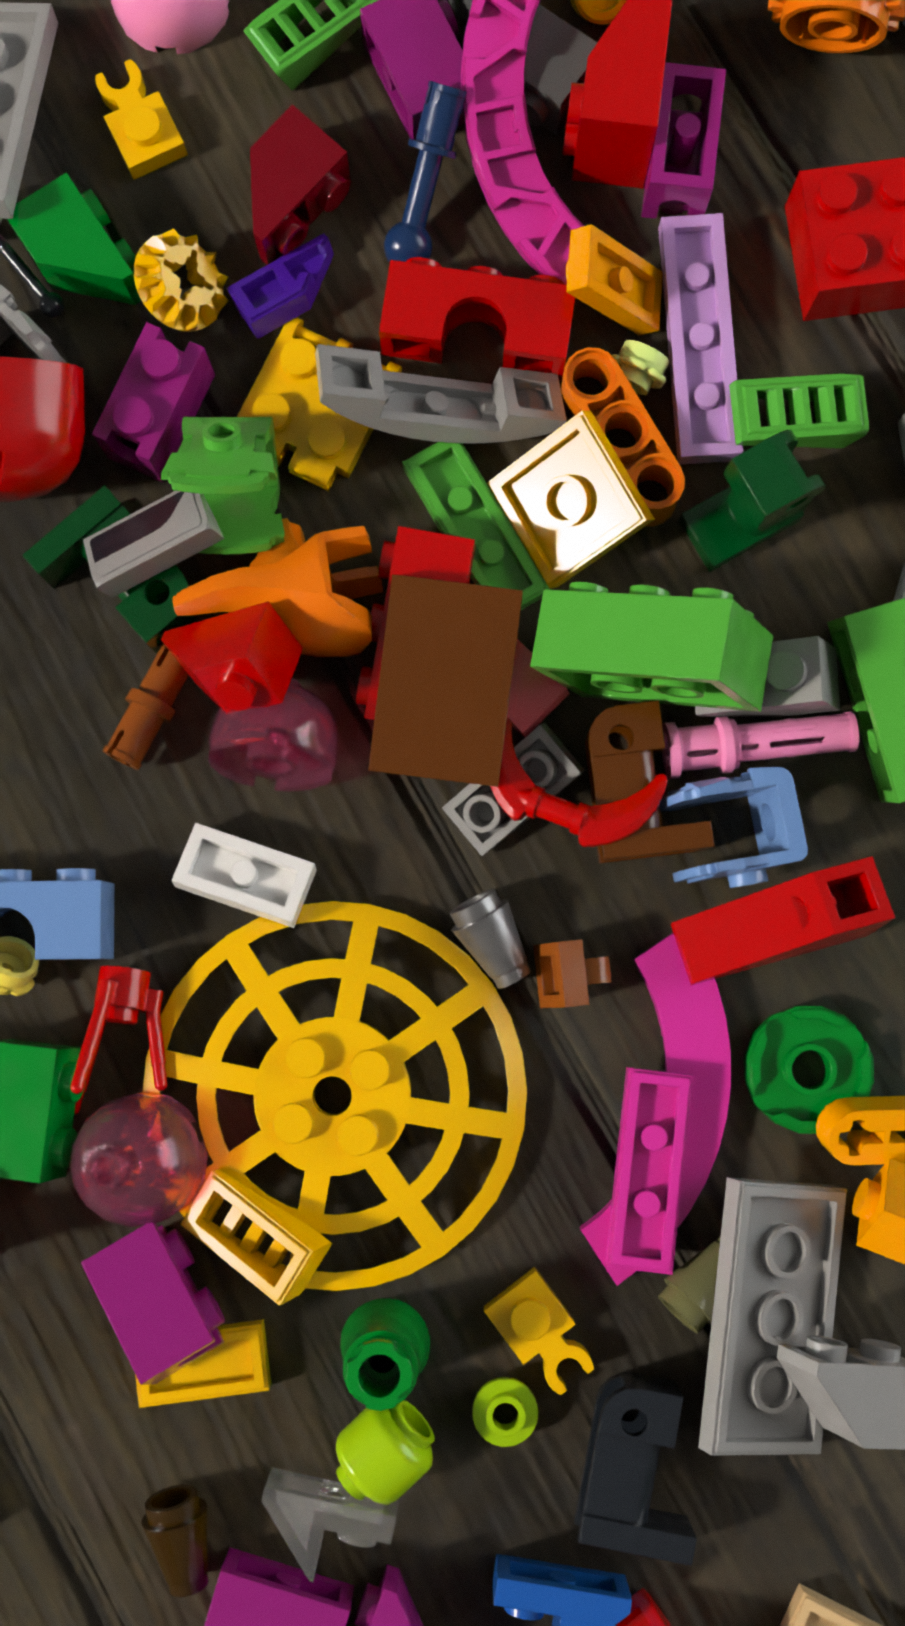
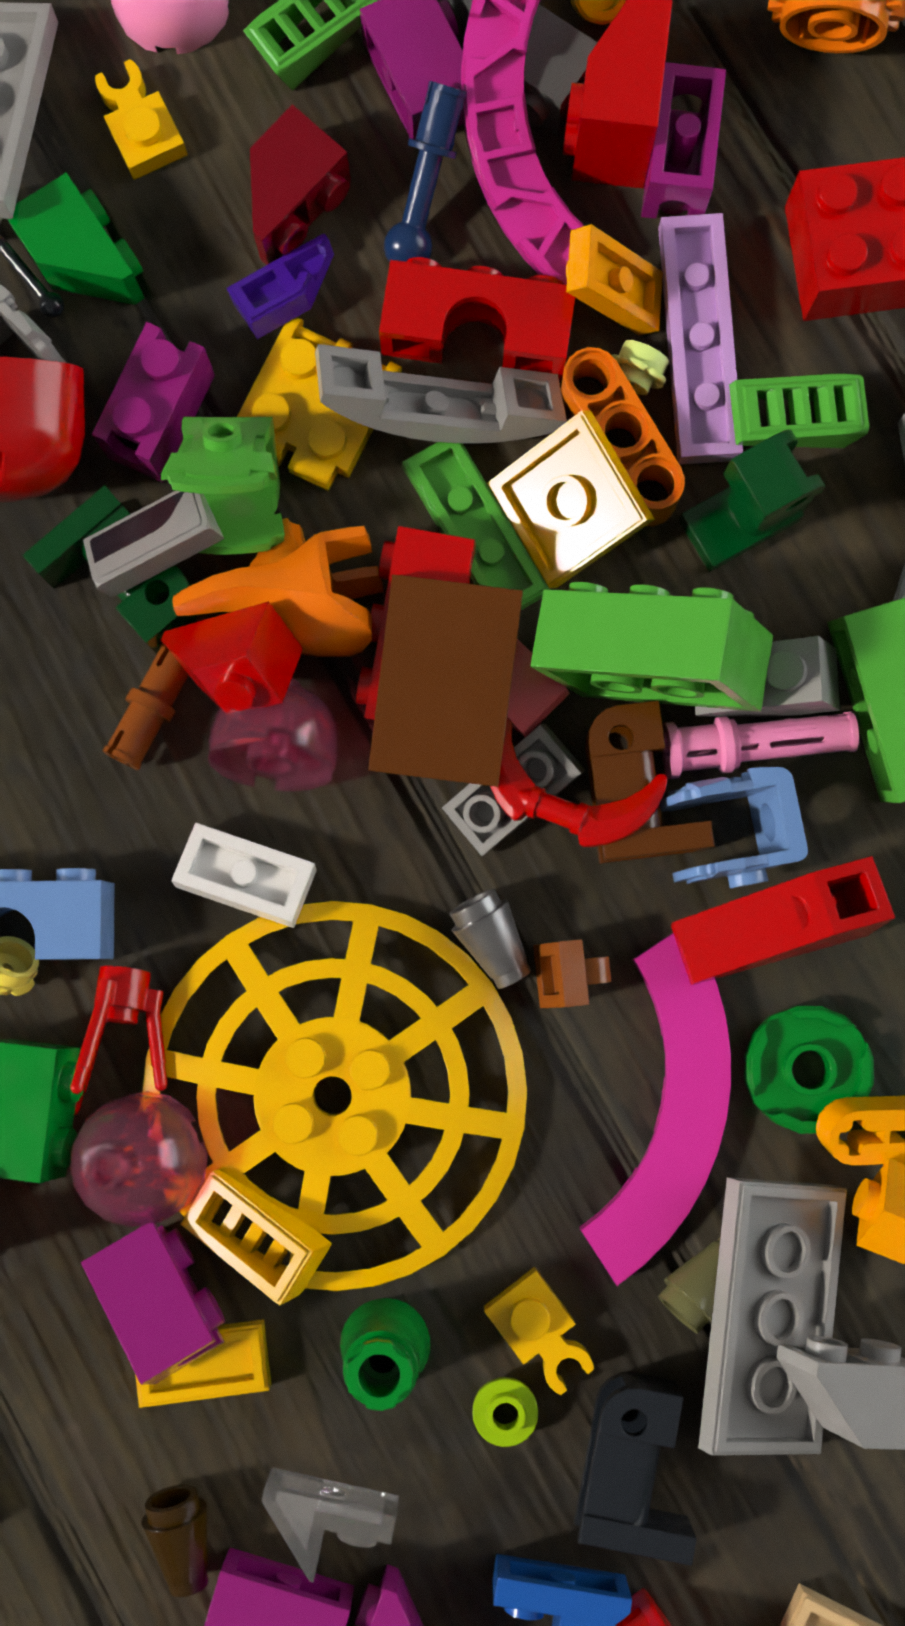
(160, 287): yellow gear -> none
(384, 1453): lime head -> none
(649, 1170): dark pink tile -> none

